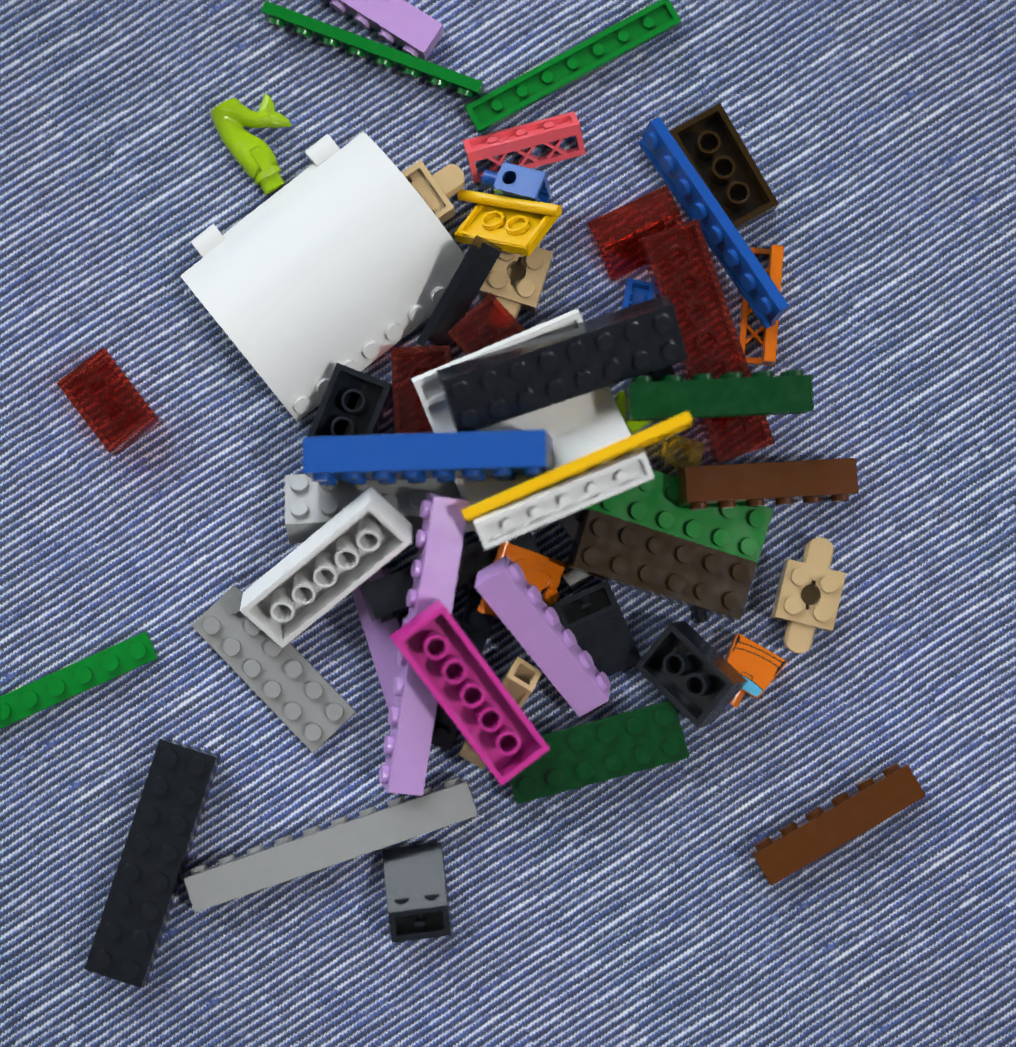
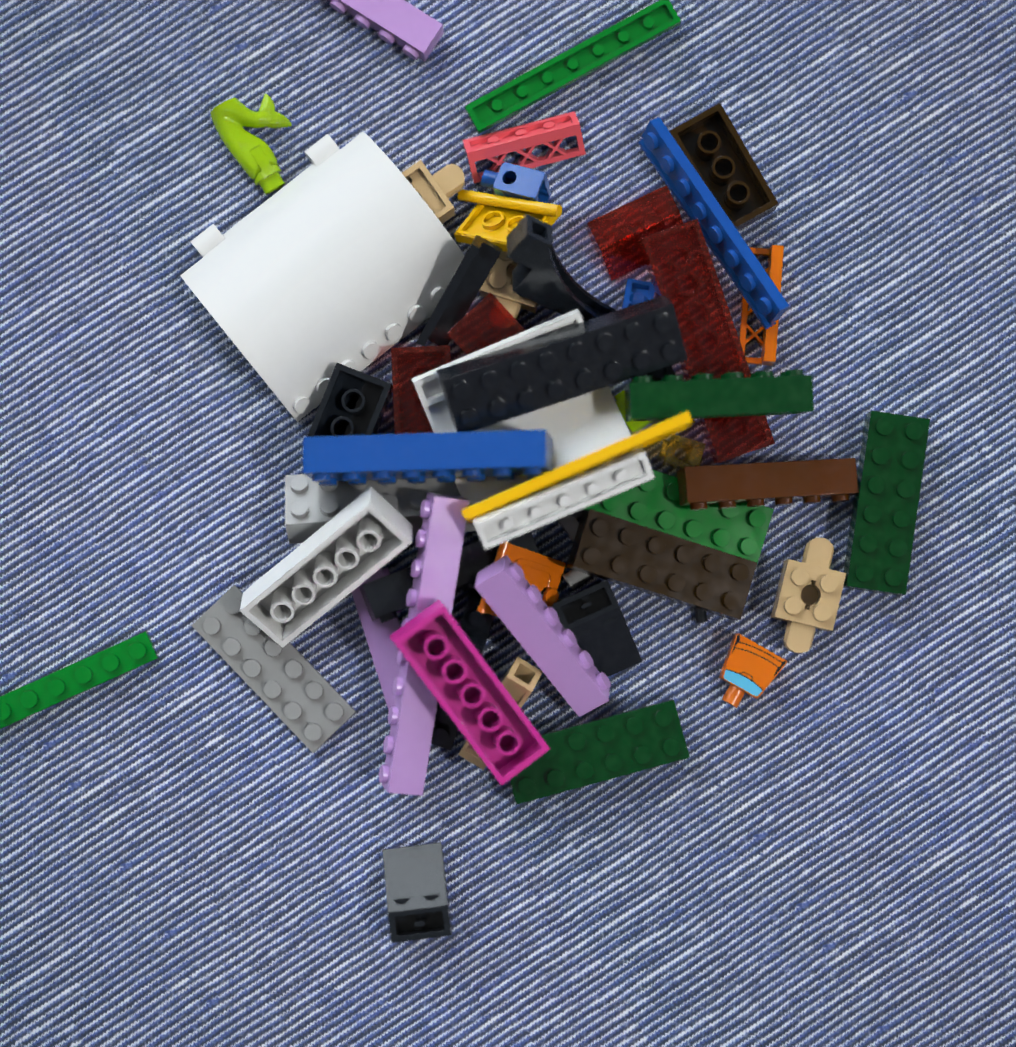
(109, 402): clear red brick -> none
(152, 862): black brick -> none
(331, 845): light grey brick -> none
(361, 46): green plate -> none
(543, 276): none -> black arch
(691, 673): black brick -> none
(837, 823): reddish brown brick -> none
(886, 503): none -> dark green brick

